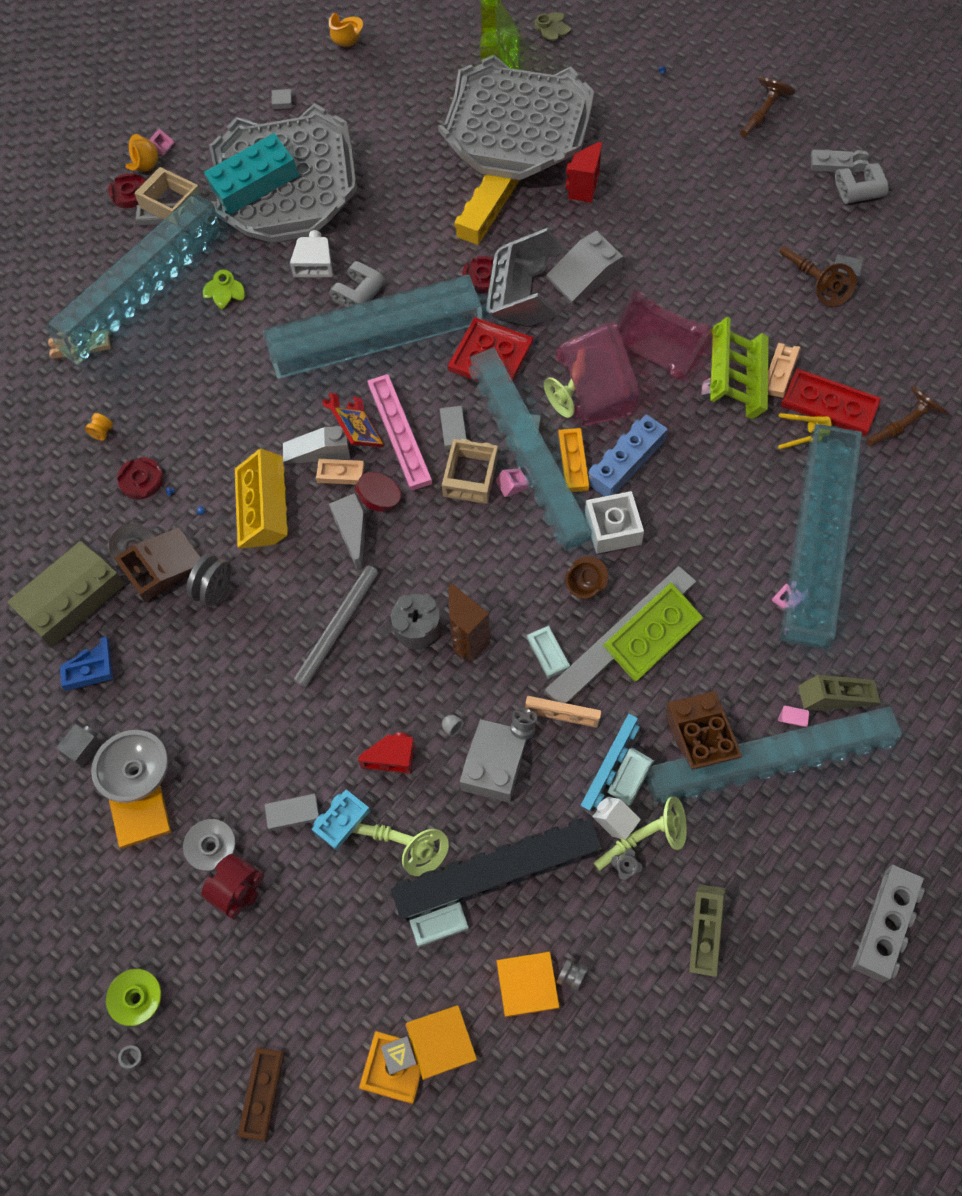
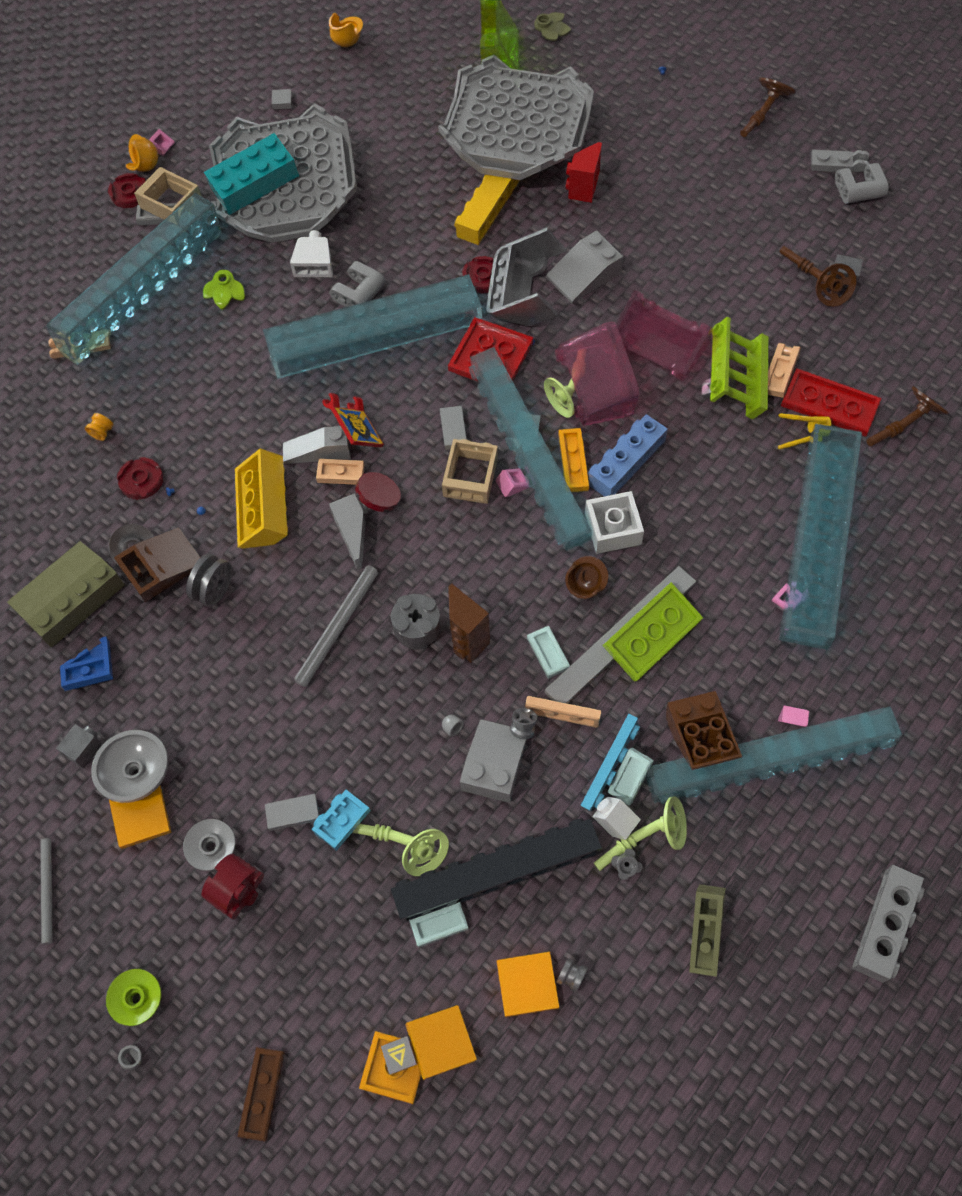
(46, 892): none -> light grey bar
(390, 754): red slope -> none
(399, 432): bright pink plate -> none
(837, 692): olive slope -> none

